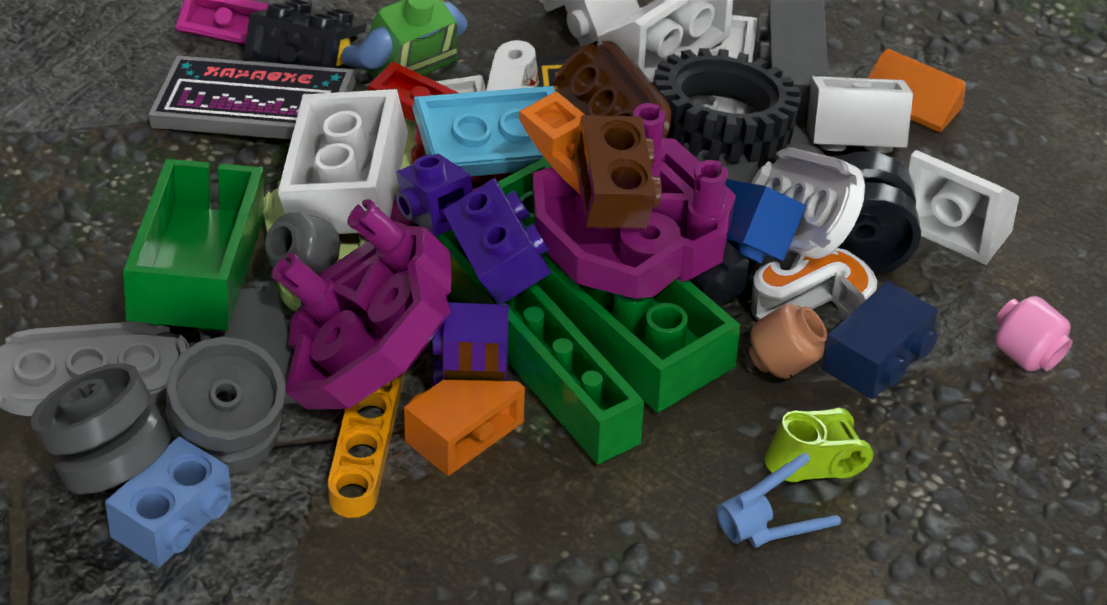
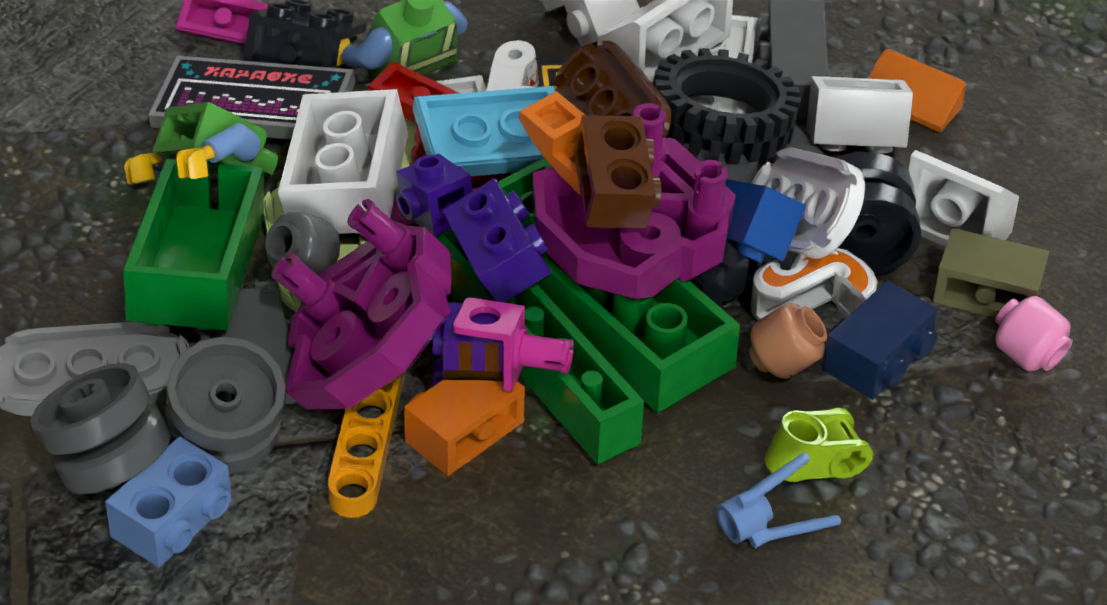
(203, 135): none -> torso
(519, 347): none -> dark pink bracket
(987, 272): none -> olive brick

